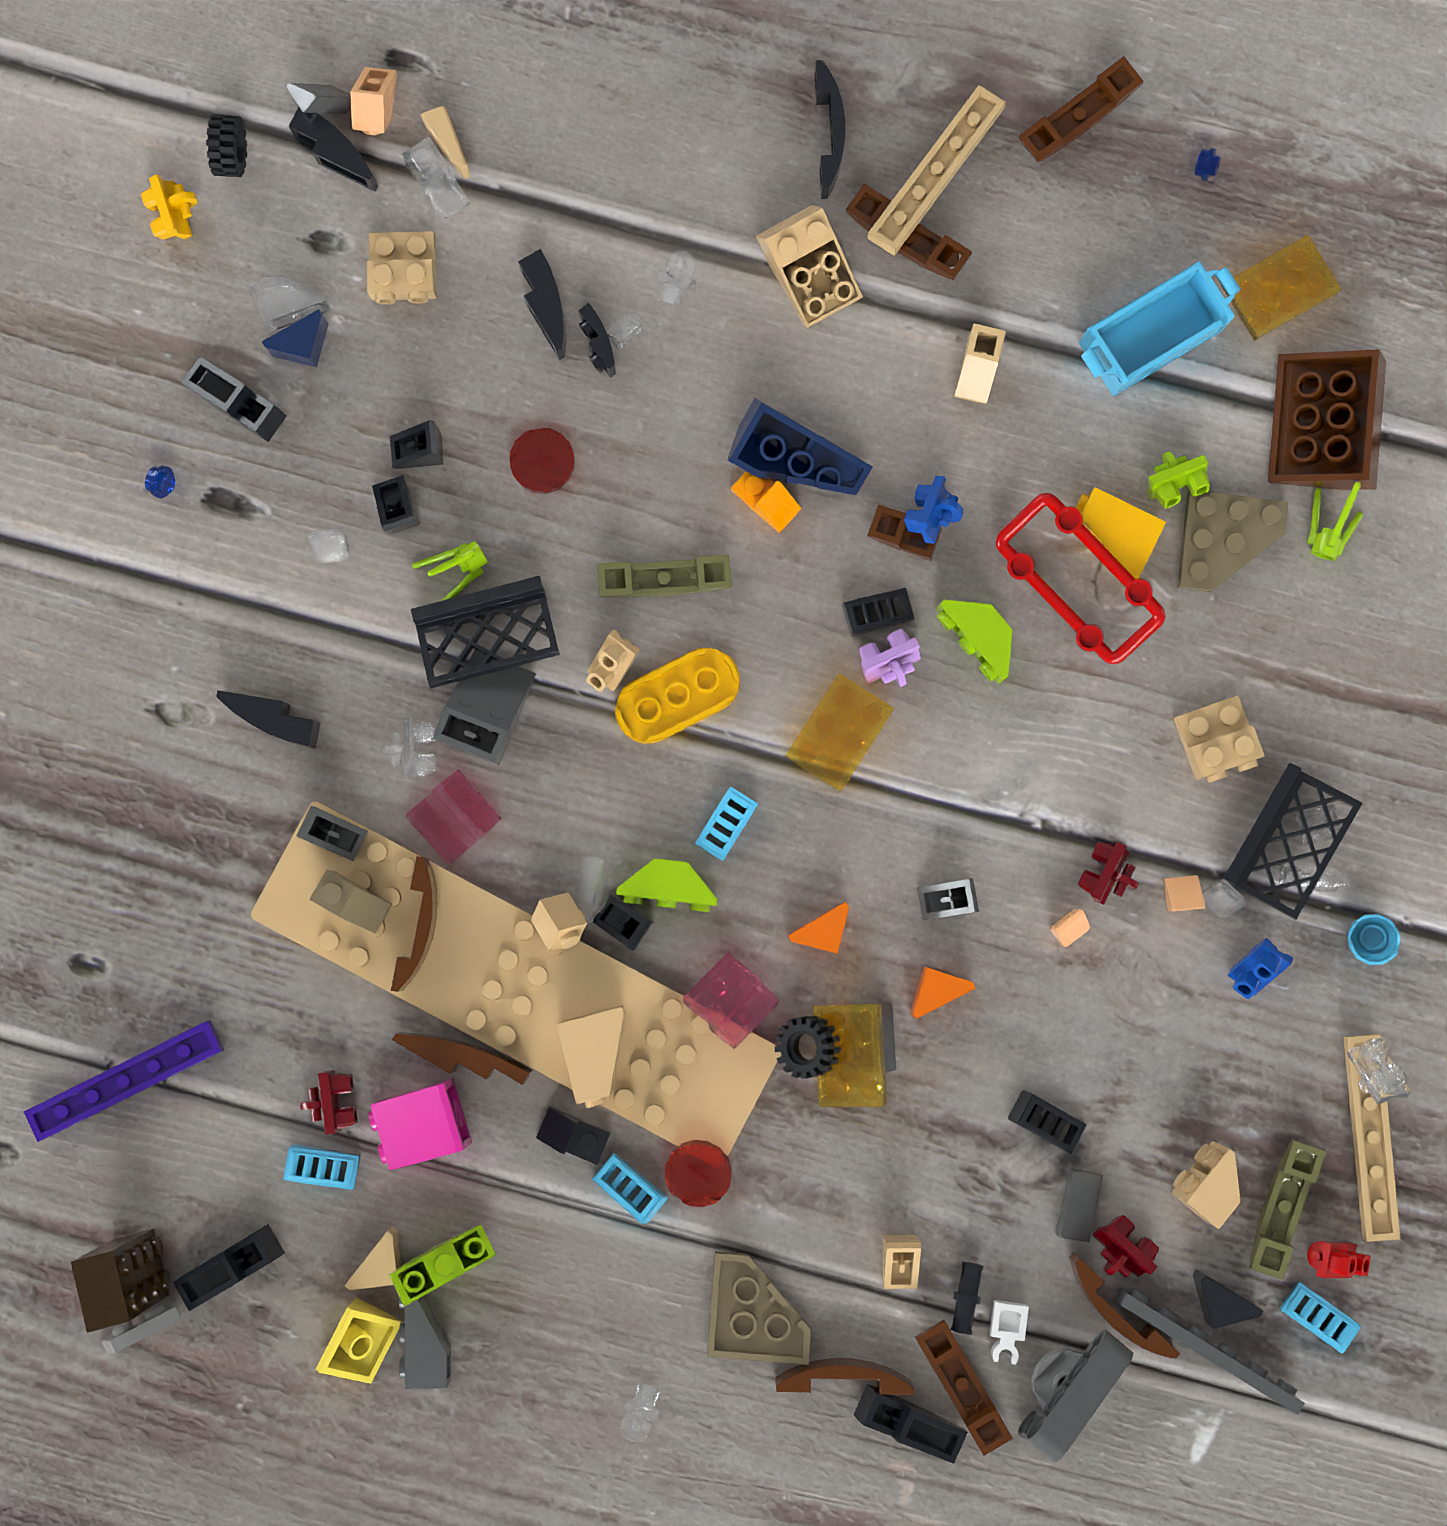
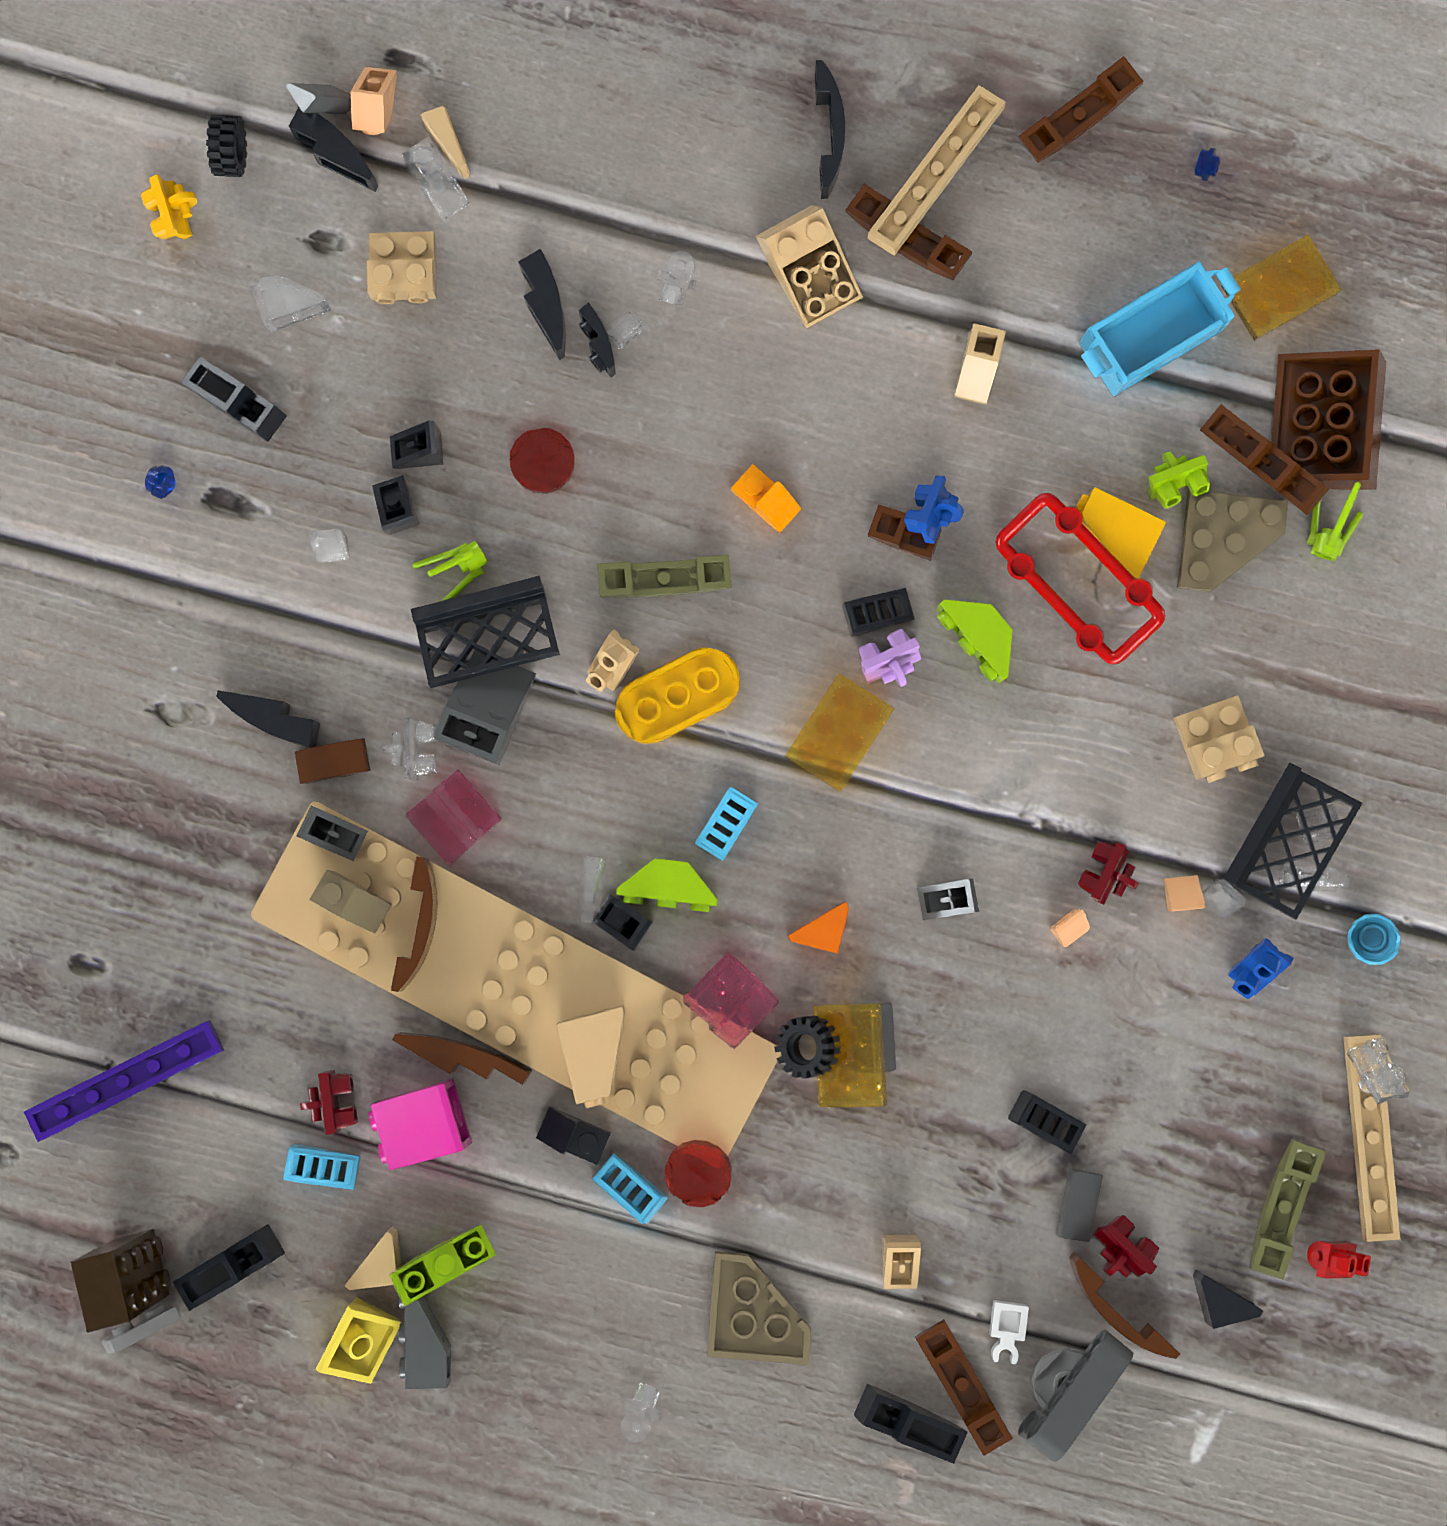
(300, 341): dark blue slope -> none
(332, 761): none -> reddish brown slope
(559, 921): tan brick -> none
(786, 451): dark blue wedge -> none
(799, 1377): reddish brown slope -> none
(937, 990): orange slope -> none
(966, 1298): black pin -> none
(1210, 1184): tan slope -> none
(1222, 1355): dark grey plate -> none
(1264, 459): none -> reddish brown slope
(1345, 1333): medium azure slope -> none

